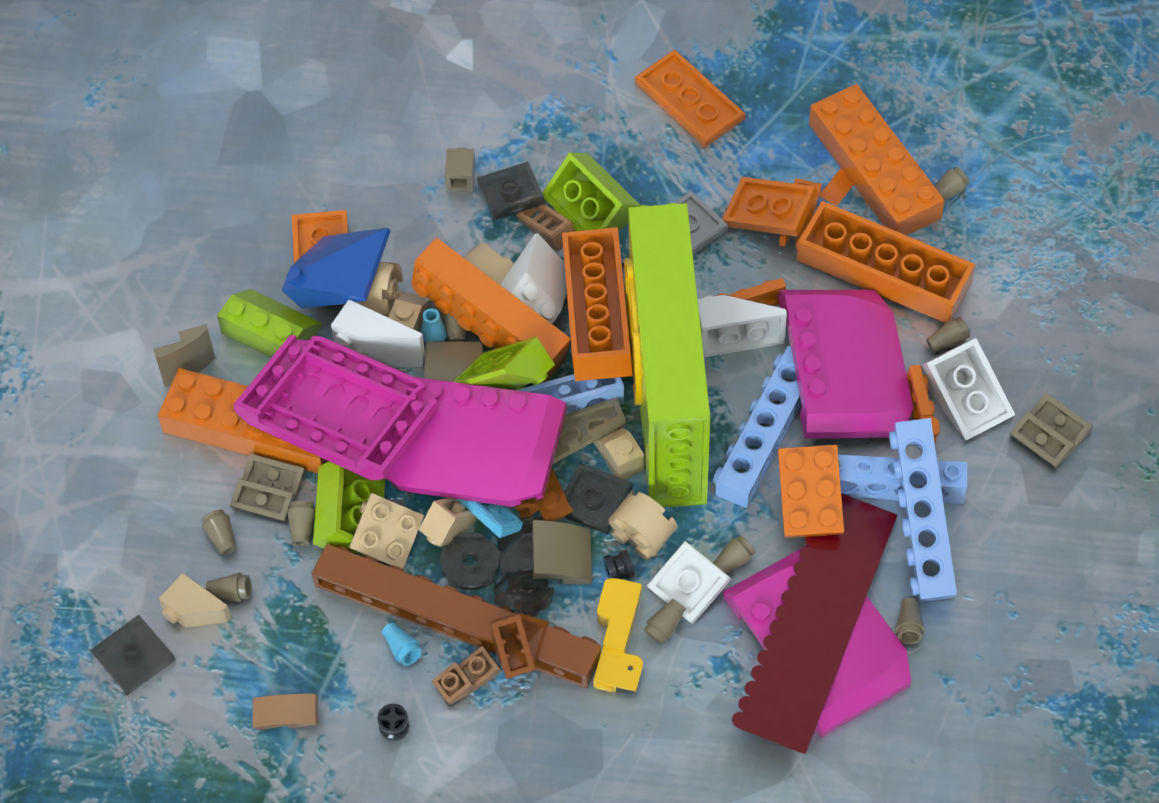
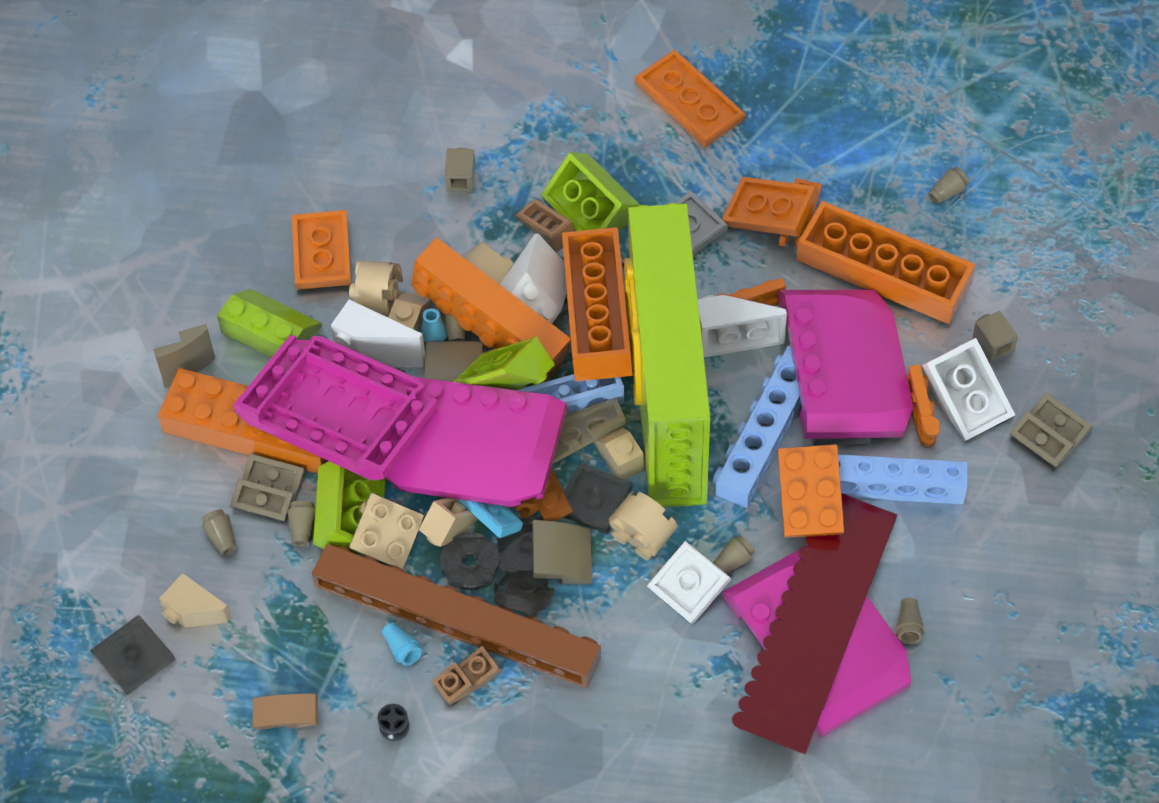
(231, 587): dark tan cone -> none
(336, 269): blue slope -> none
(511, 190): clear smoke plate -> none
(518, 642): dark orange slope -> none
(618, 613): yellow piece -> none
(619, 566): black wheel -> none
(664, 622): dark tan cone -> none
(837, 188): orange sticker -> none
(876, 161): orange brick -> none
(920, 434): light blue brick -> none
(949, 335): dark tan cone -> none
(995, 335): none -> dark tan brick

